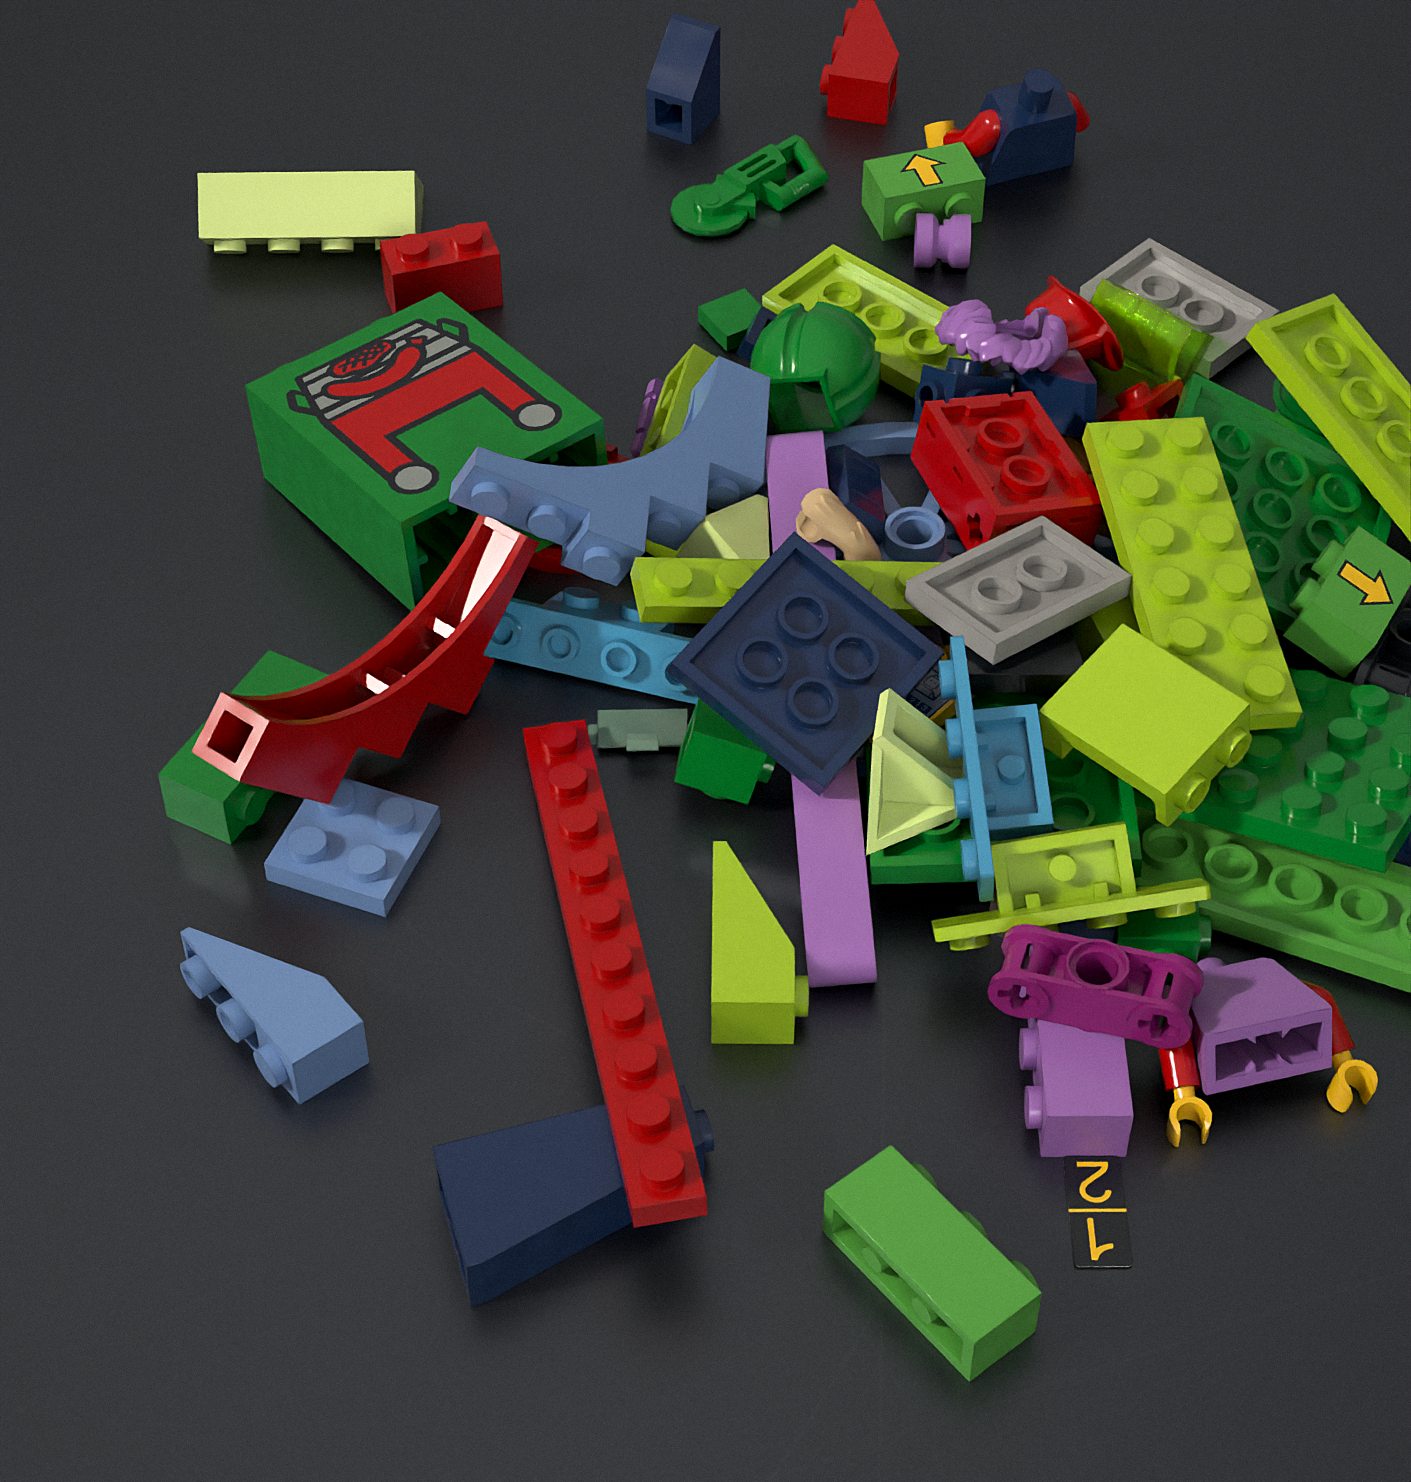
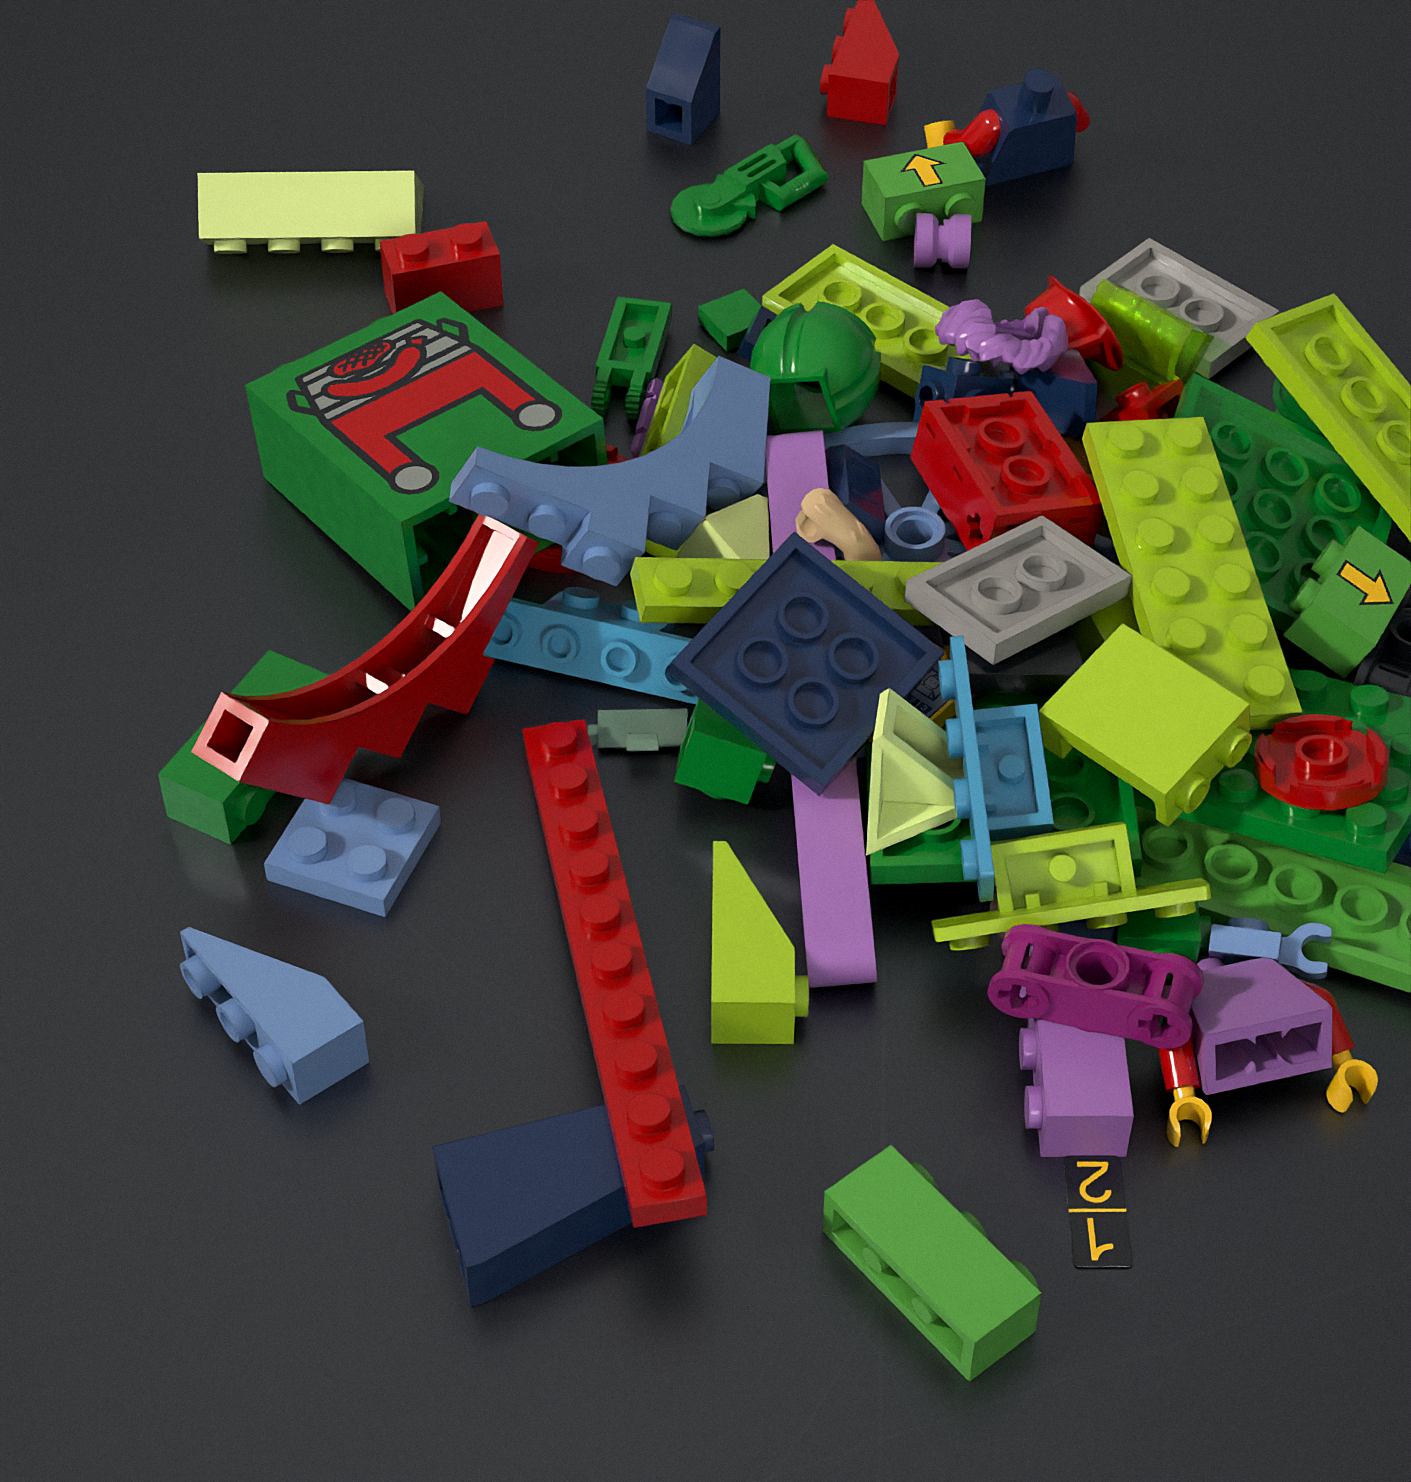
(630, 352): none -> green hinge
(1251, 939): none -> medium blue plate
(1321, 763): none -> red tile

